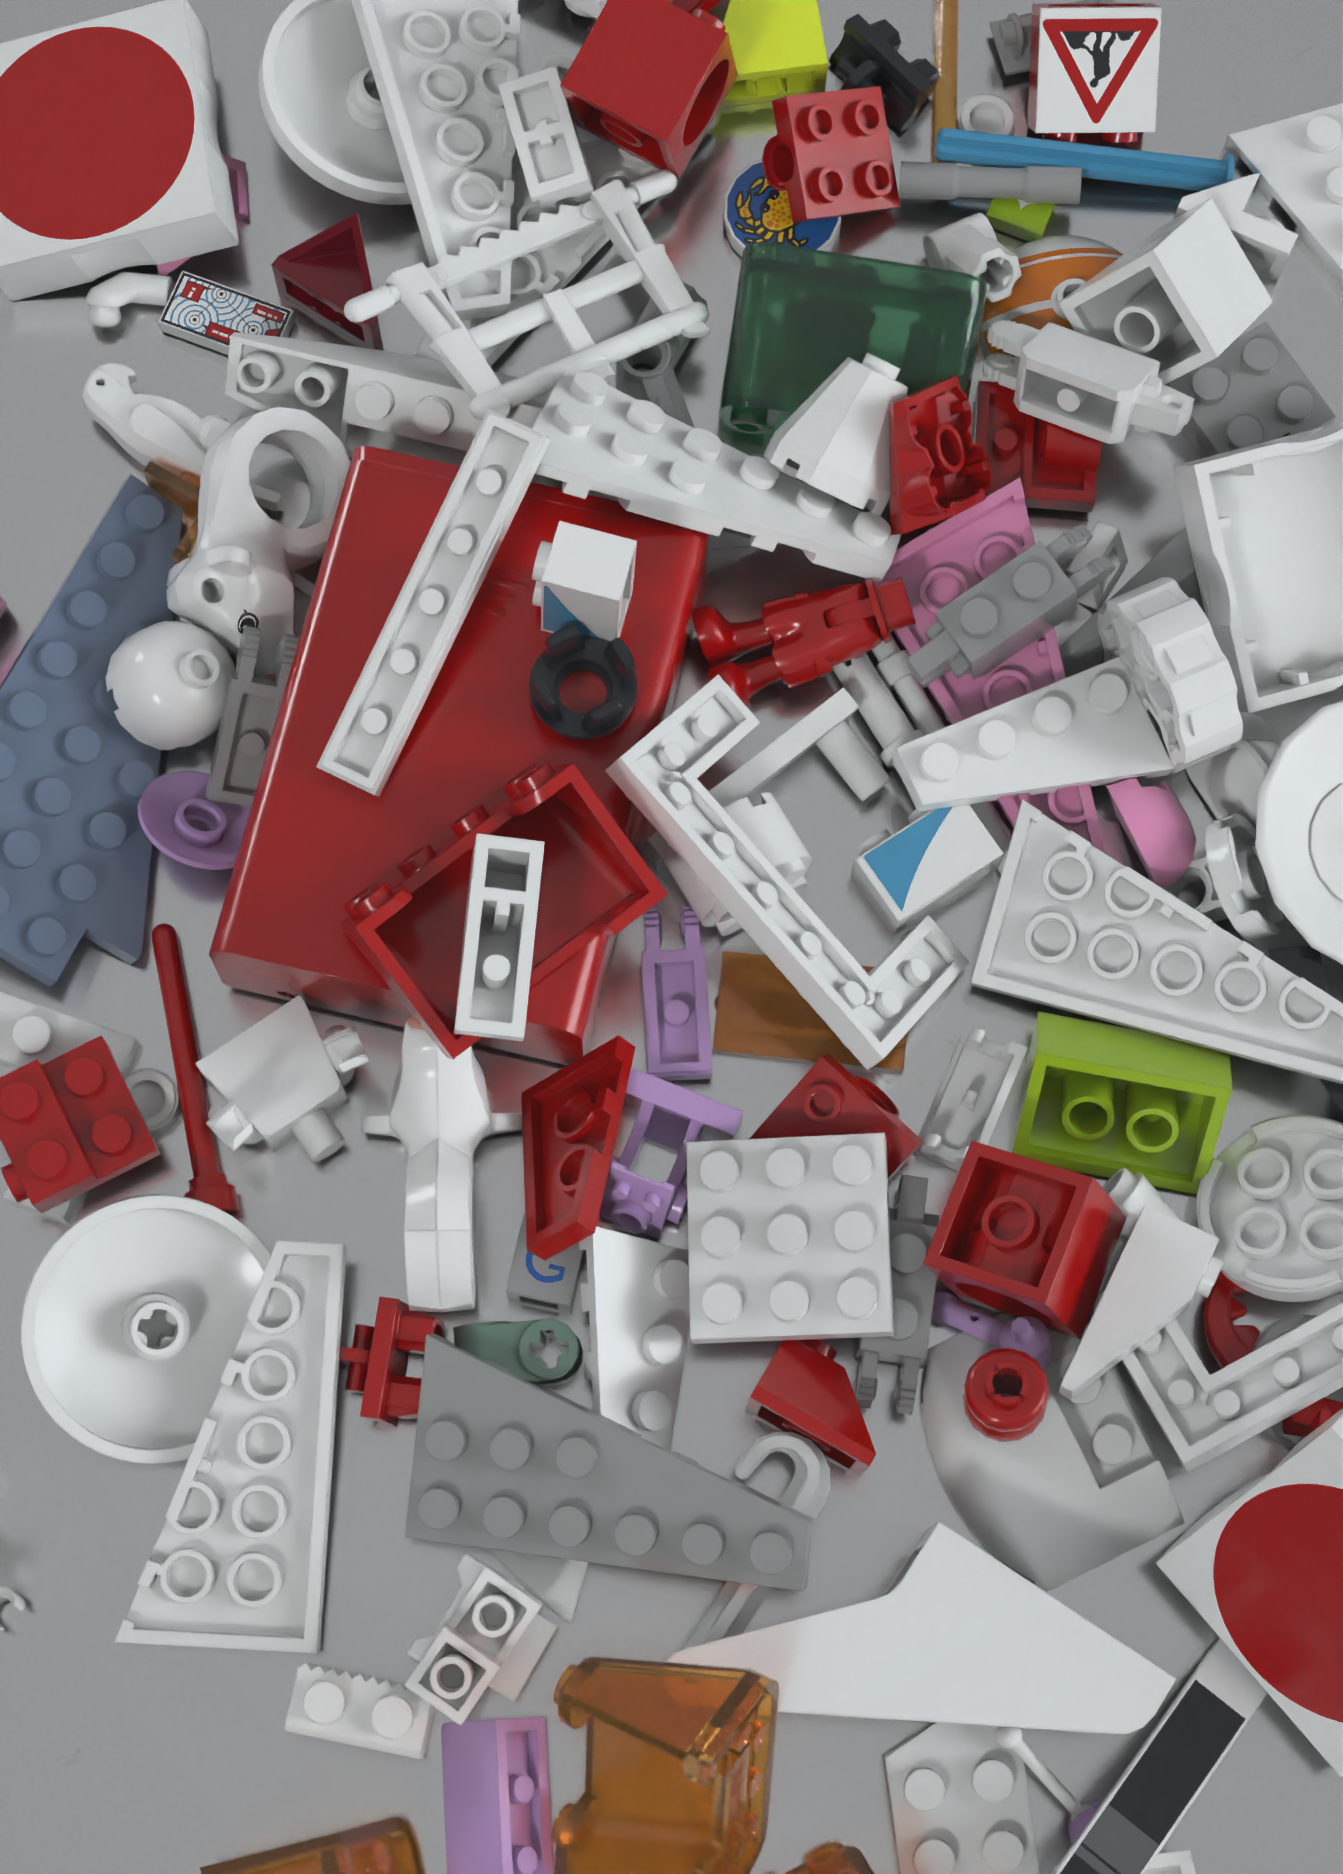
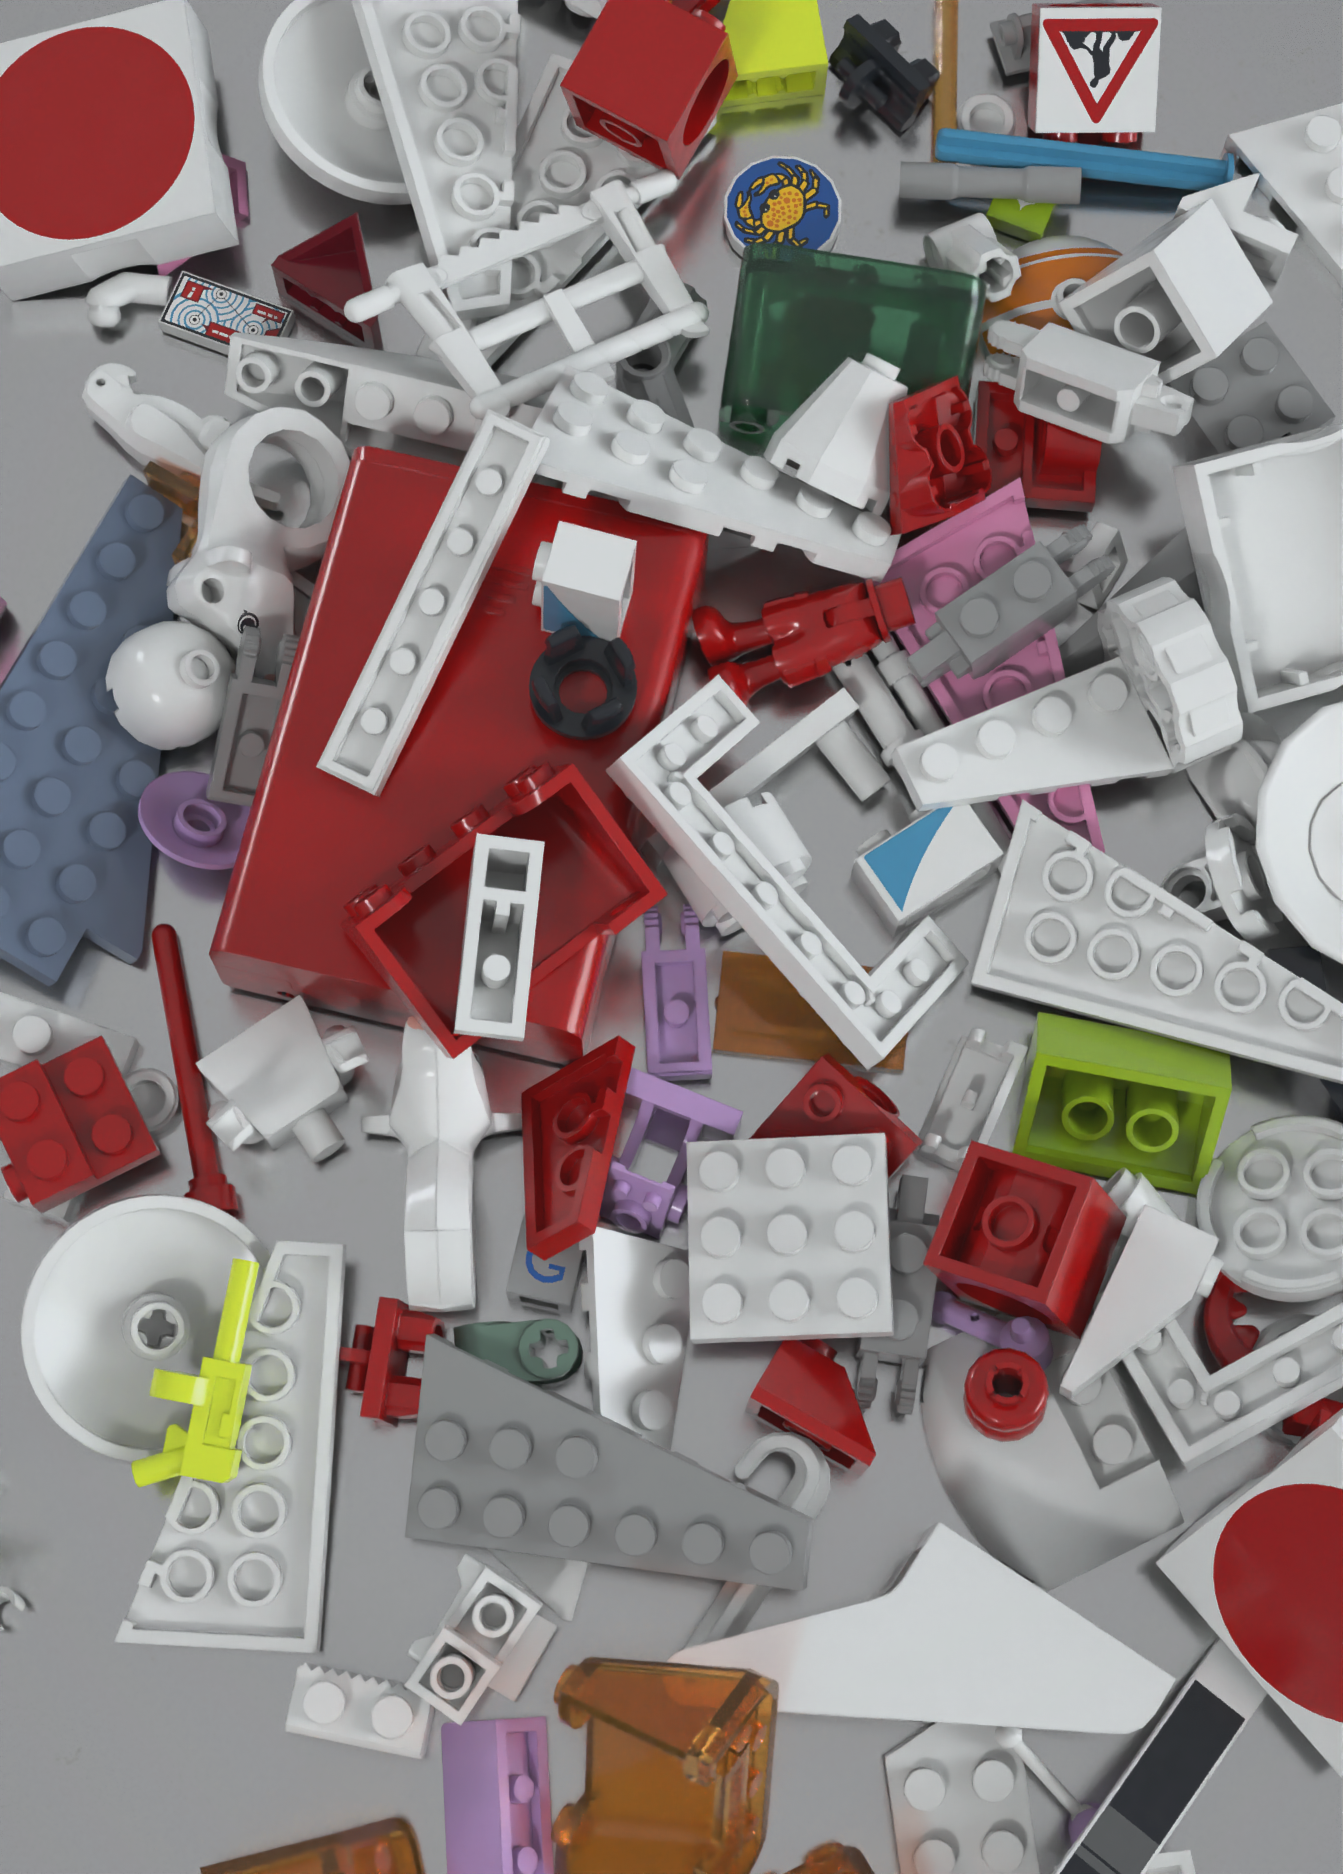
(216, 1395): none -> neon yellow piece
(546, 139): white hinge -> none
(832, 154): red plate -> none
(1155, 828): bright pink brick -> none

